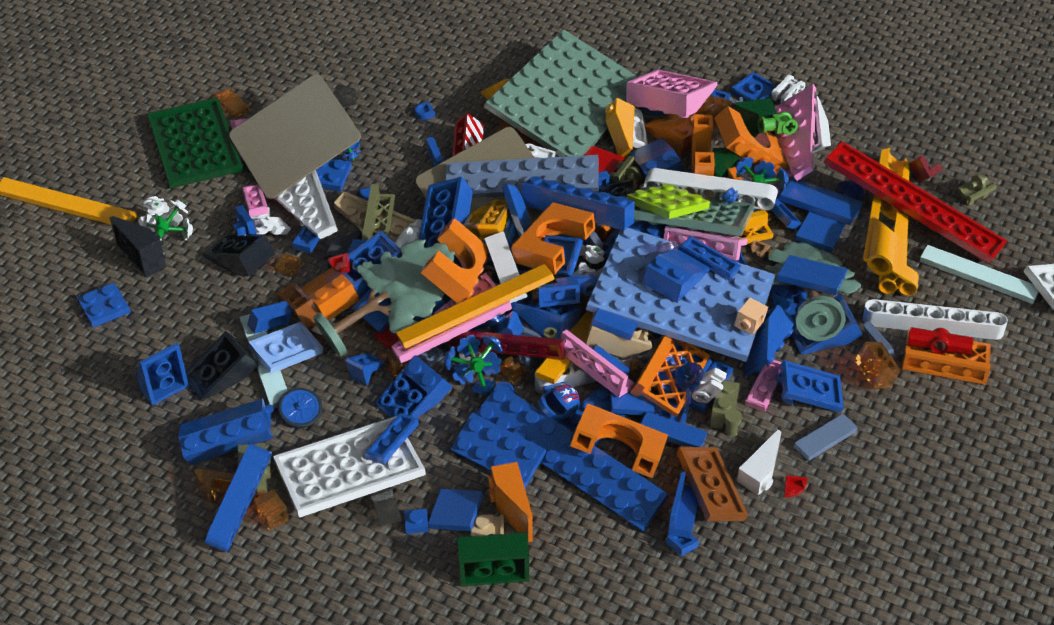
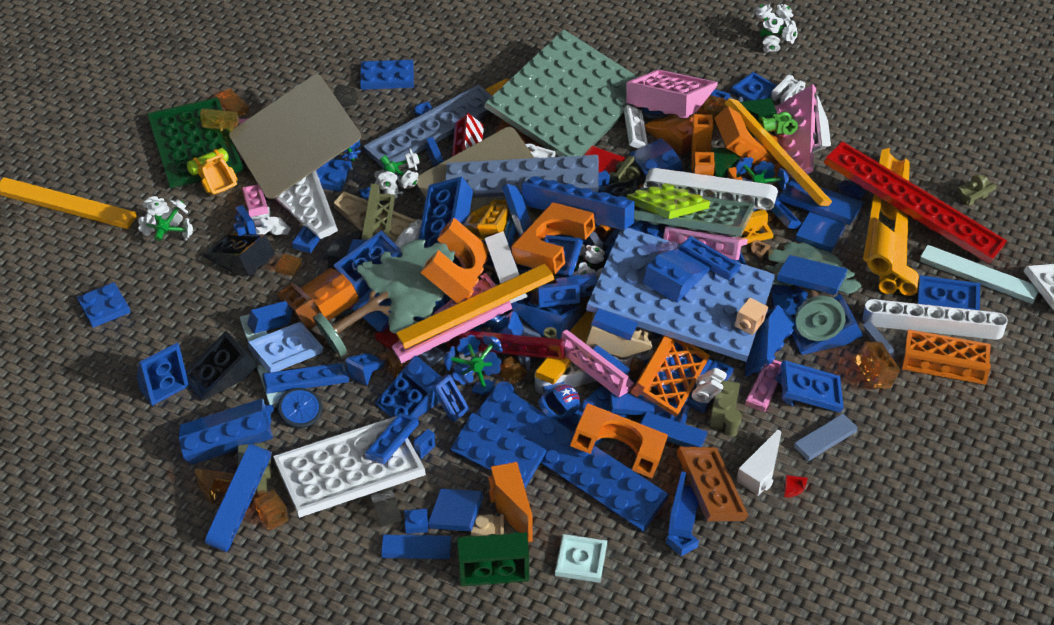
(139, 245): black slope -> none
(214, 171): none -> light orange piece
(219, 119): none -> clear yellow plate
(305, 377): none -> blue tile
(340, 263): red tile -> none
(387, 74): none -> blue plate
(406, 178): none -> white plant
(416, 546): none -> blue tile
(424, 443): none -> blue plate
(435, 123): none -> sand blue plate
(447, 399): none -> blue tile
(581, 558): none -> light aqua tile
(621, 125): light orange slope -> none
(689, 378): clear blue piece -> none
(729, 196): blue plate -> none
(773, 23): none -> white plant
(780, 154): none -> light orange tile
(922, 169): dark red panel -> none
(940, 341): red piece -> none
(948, 293): none -> blue plate

